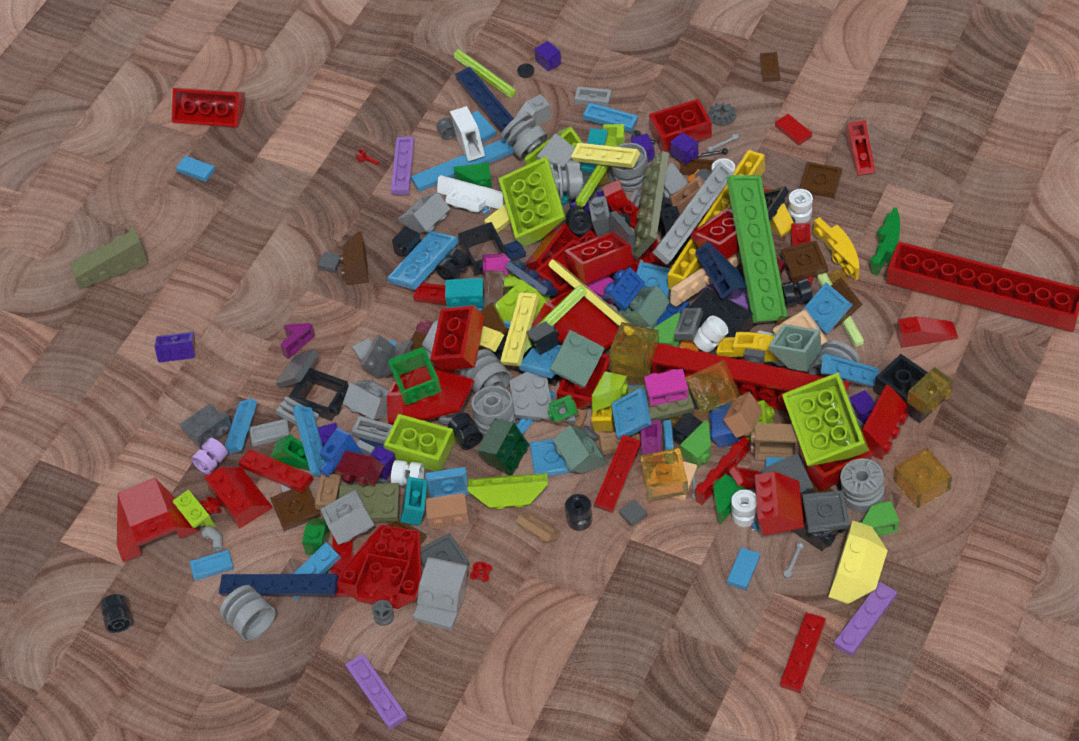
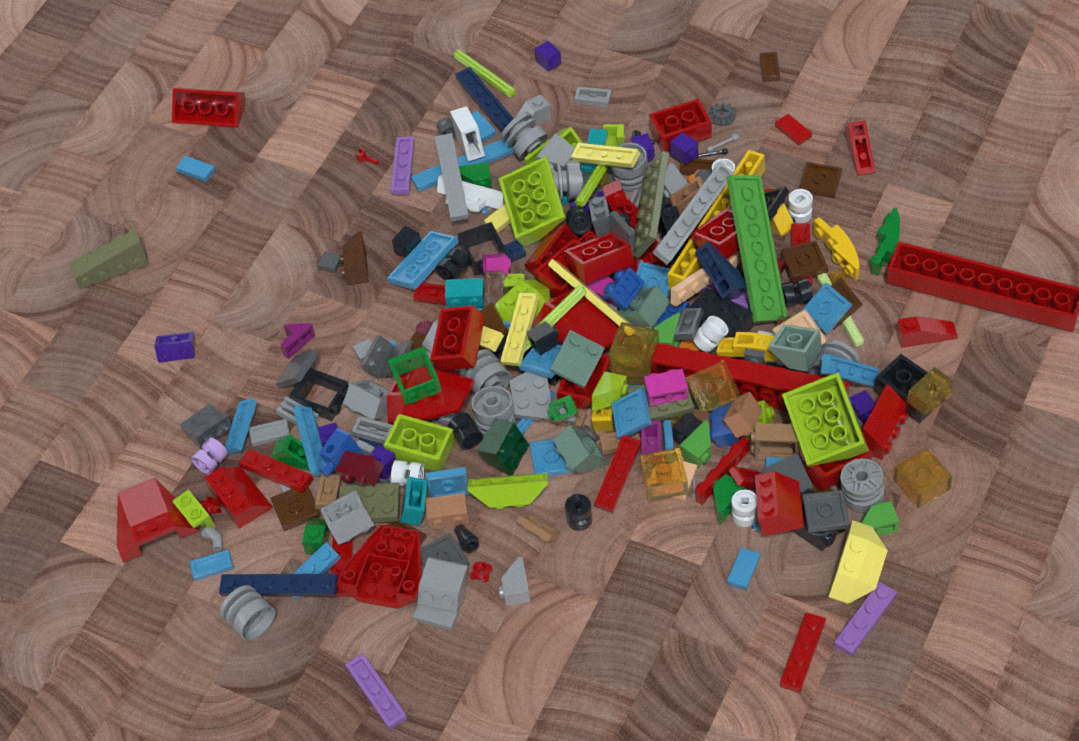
(115, 613): black wheel -> none
(378, 610): dark grey wheel -> none
(425, 213): light grey slope -> none
(451, 177): none -> light grey tile
(468, 541): none -> black cone
(514, 584): none -> light grey slope
(525, 70): black piece -> none
(532, 277): dark blue plate -> none
(605, 115): dark azure plate -> none
(633, 513): dark grey tile -> none
(787, 573): light grey hinge -> none

